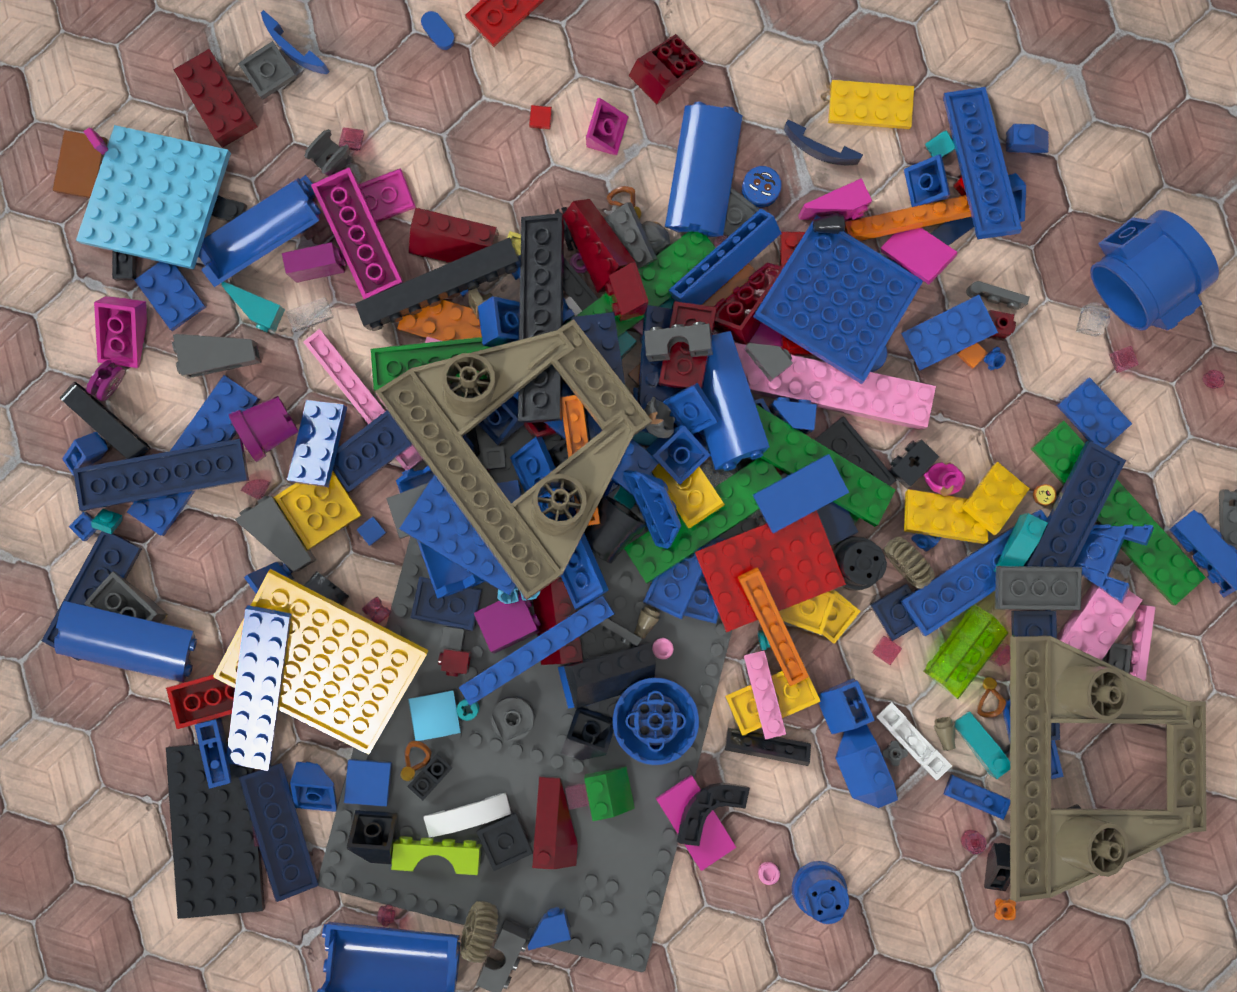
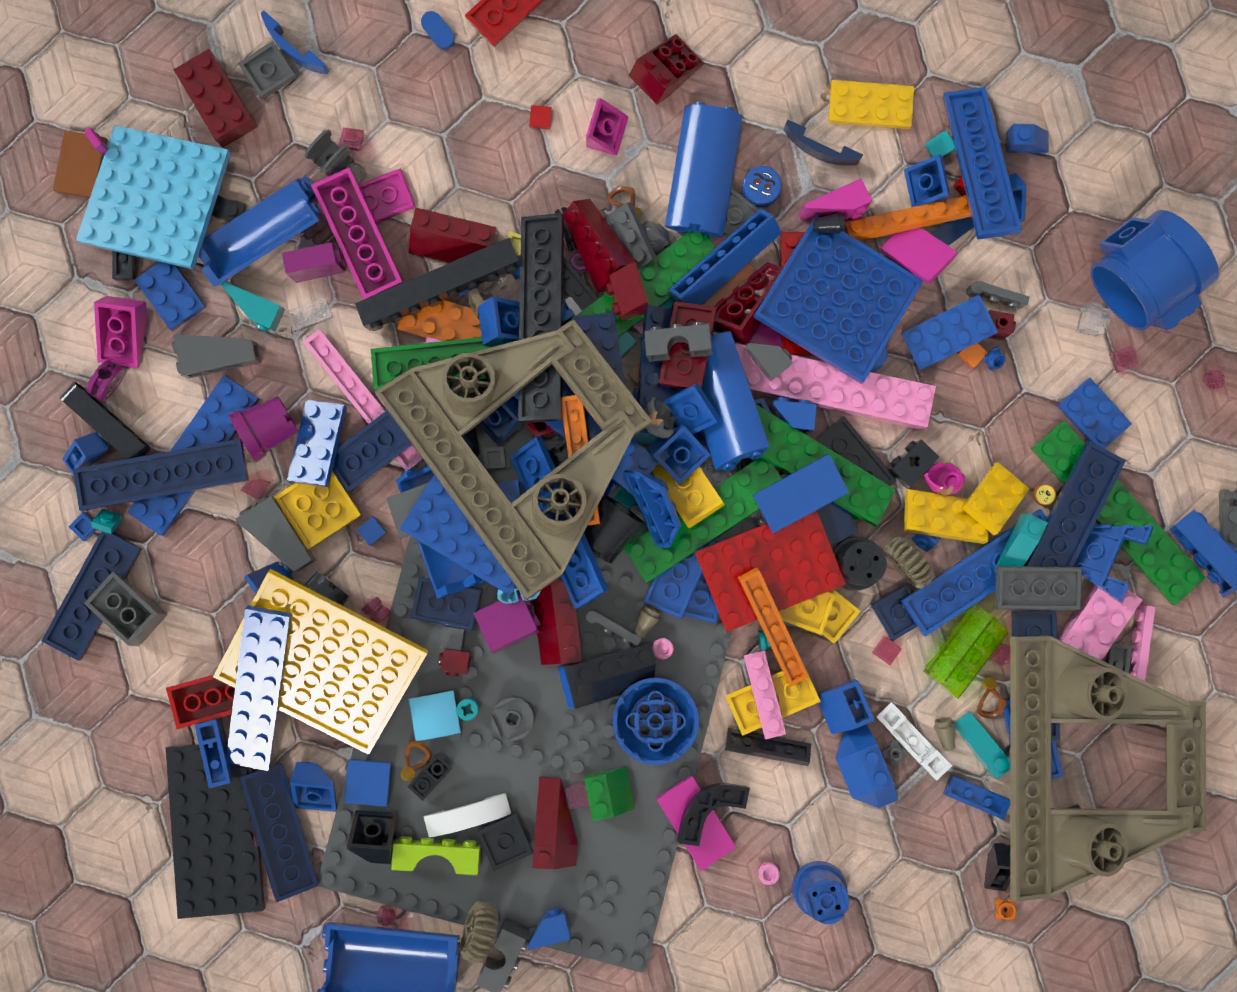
(124, 642): blue cylinder -> none
(536, 650): blue plate -> none
(588, 735): black slope -> none
(969, 838): clear pink wheel -> none

